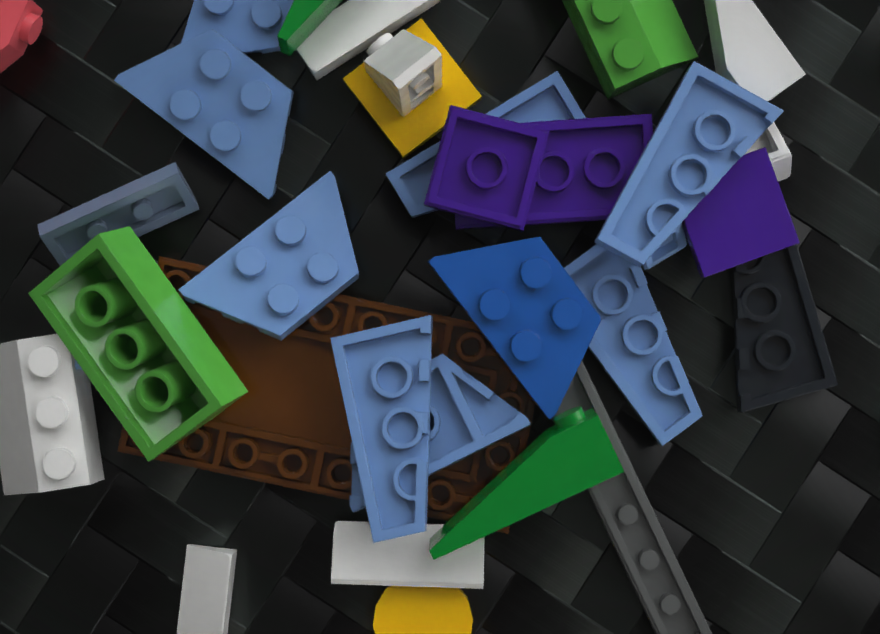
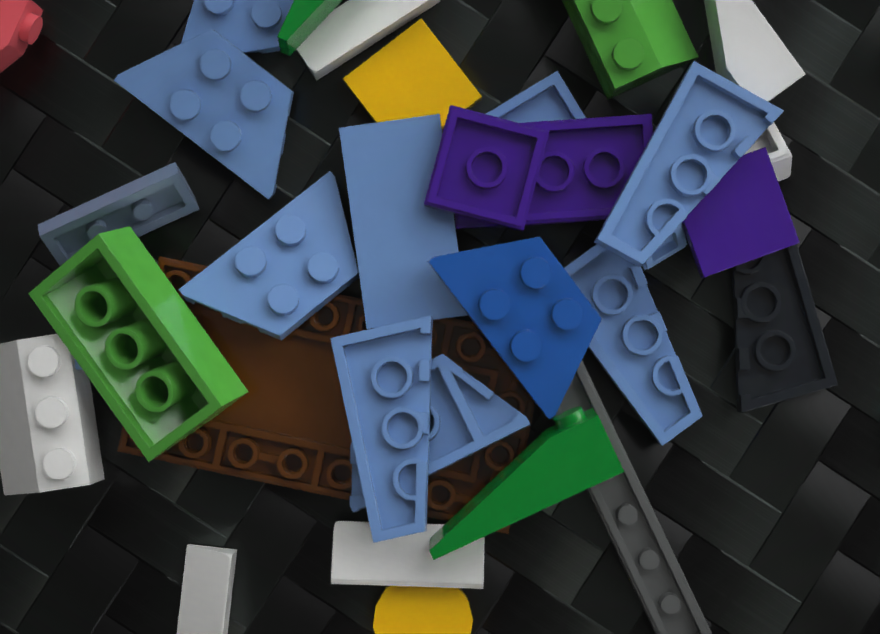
(393, 231): none -> medium blue tile
(404, 69): white slope -> none

